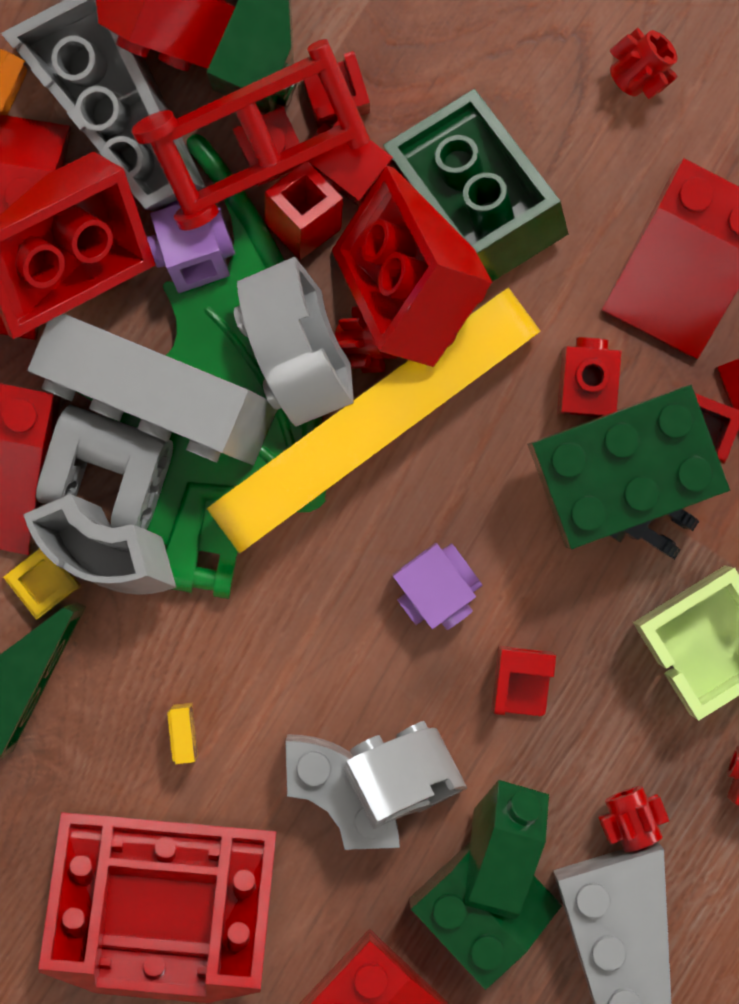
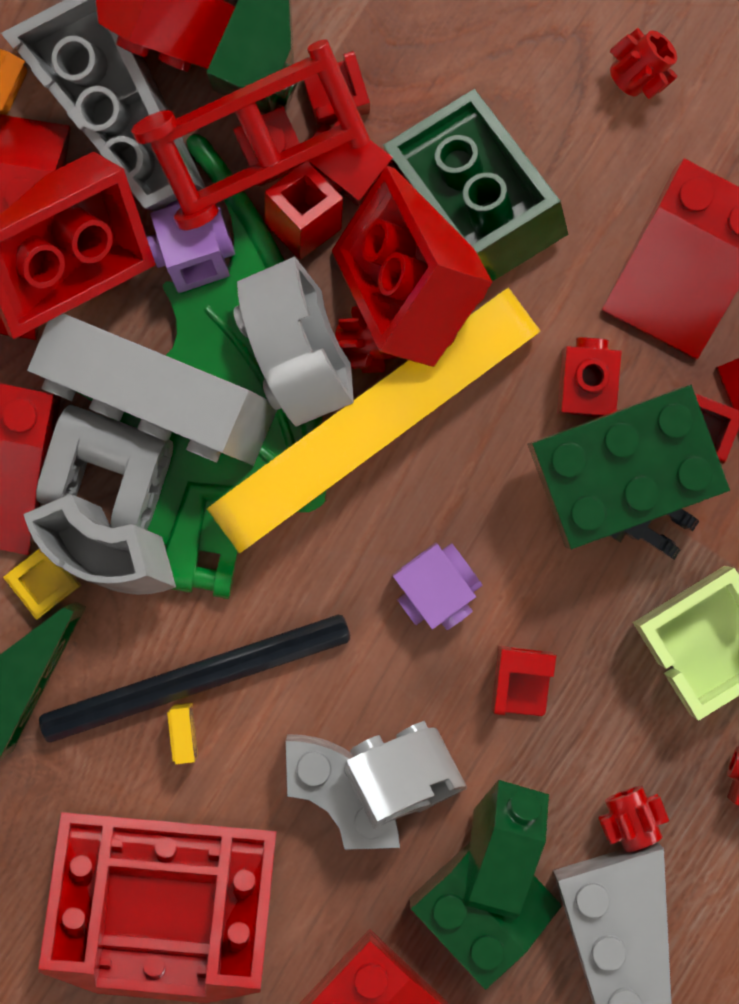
(194, 678): none -> black axle

